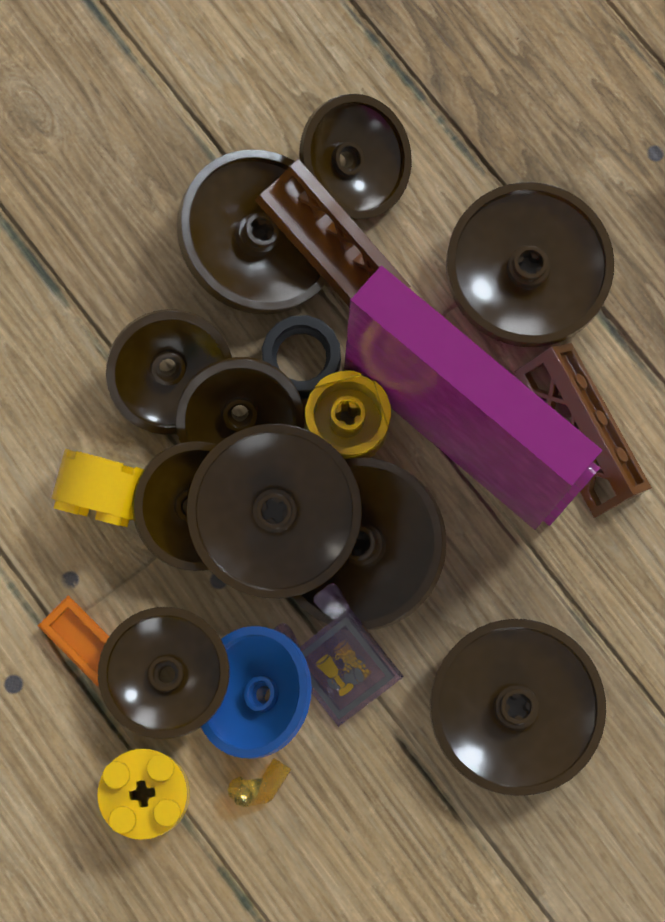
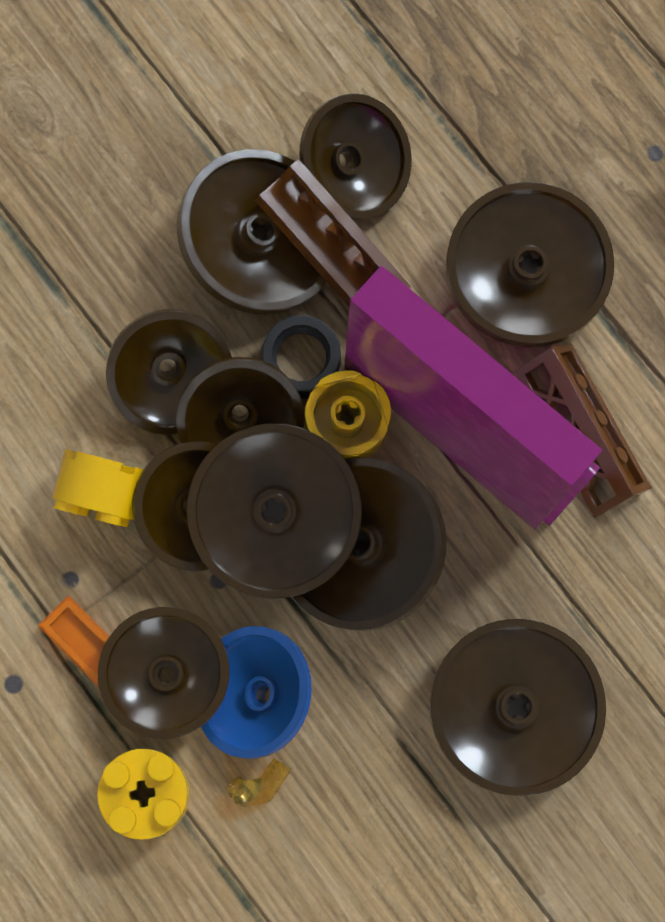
(344, 659): flag -> none

